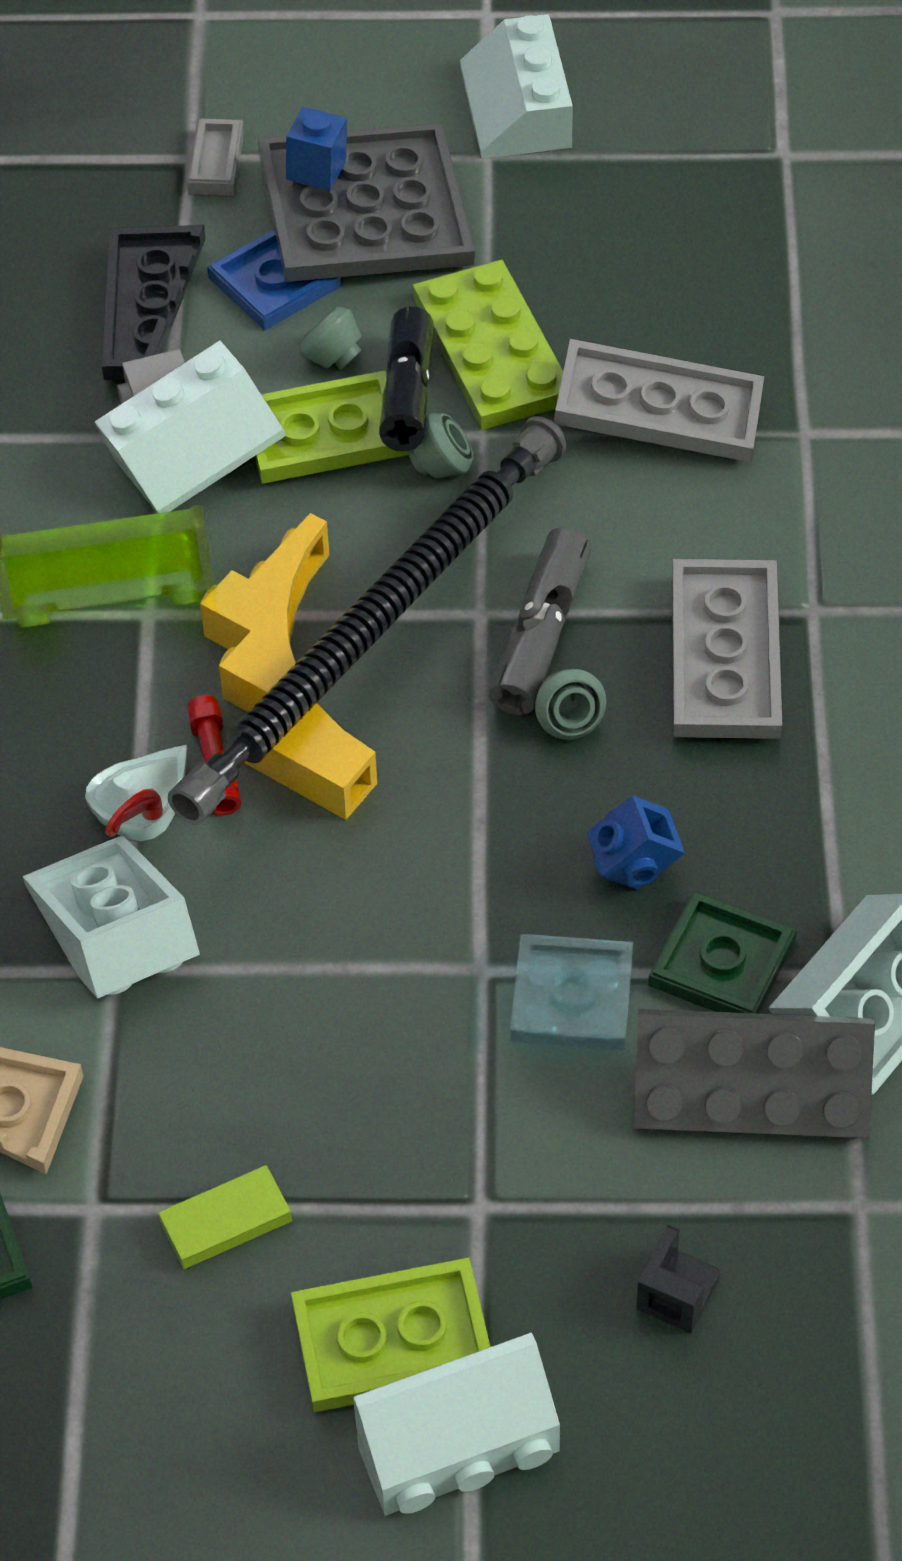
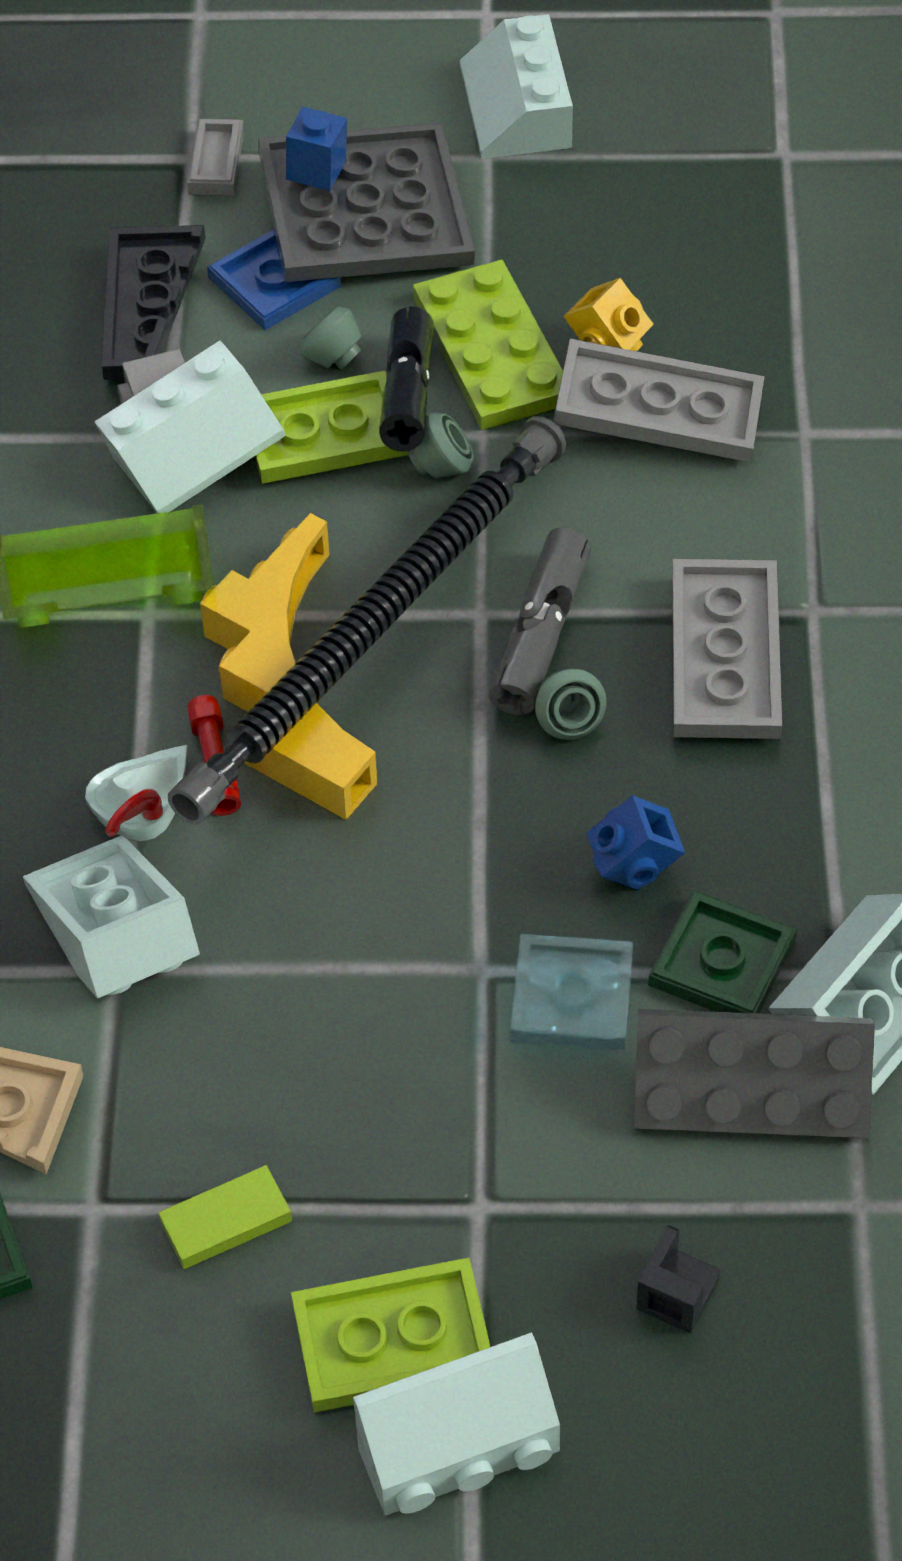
(609, 317): none -> yellow brick

